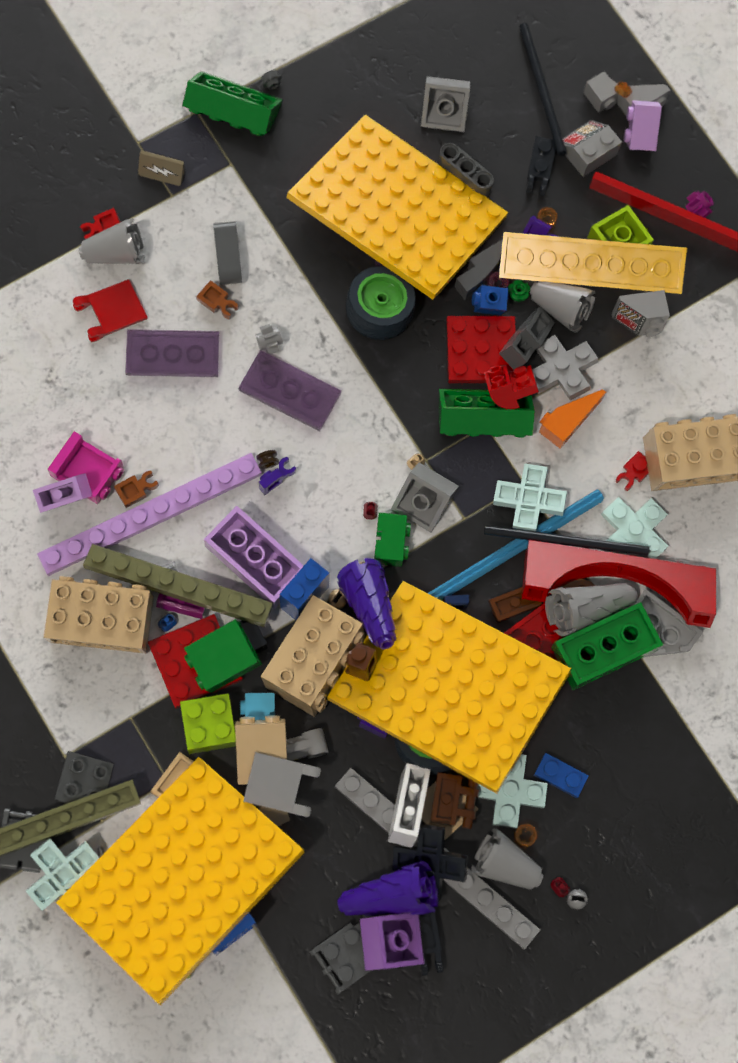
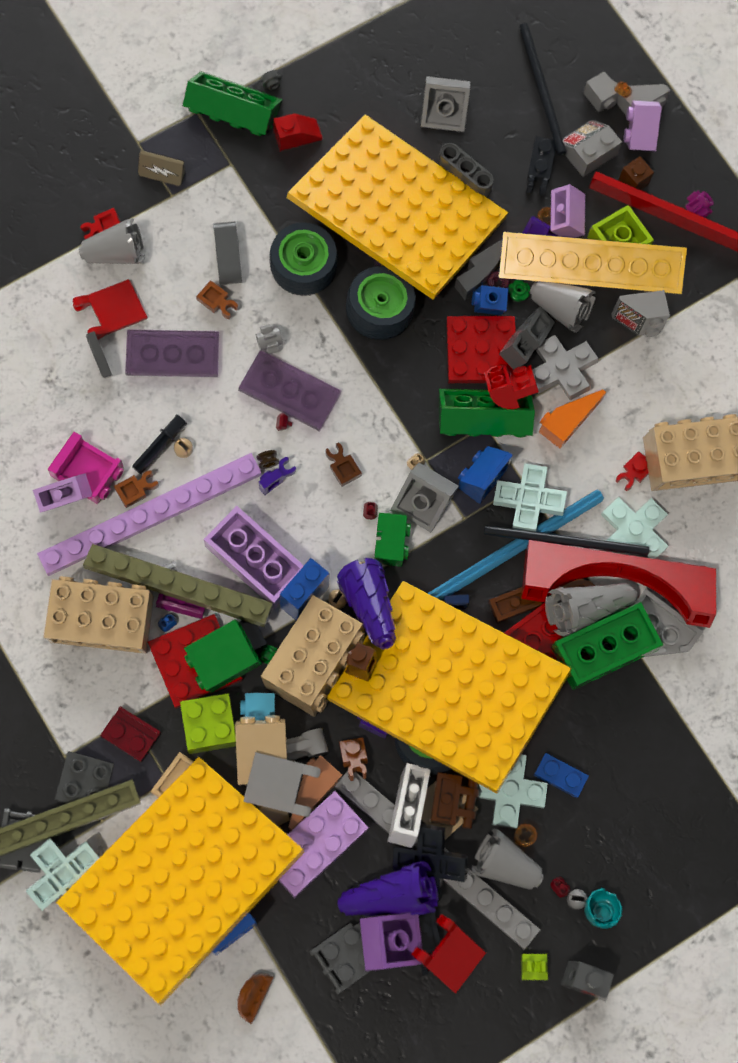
(98, 354): none -> dark grey tile
(130, 734): none -> dark red plate
(167, 435): none -> black axle
(180, 451): none -> tan hinge
(252, 995): none -> dark orange plate
(267, 654): none -> green plate
(282, 422): none -> dark red rock
(295, 131): none -> red slope
(303, 258): none -> wheel
(315, 789): none -> nougat slope
(324, 838): none -> lavender brick
(343, 467): none -> reddish brown plate
(354, 756): none -> dark orange plate
(453, 957): none -> red flag
(484, 473): none -> blue slope
(534, 967): none -> lime tile
(568, 212): none -> lavender brick
(587, 980): none -> dark grey torso
(603, 909): none -> teal hair
(636, 174): none -> reddish brown brick

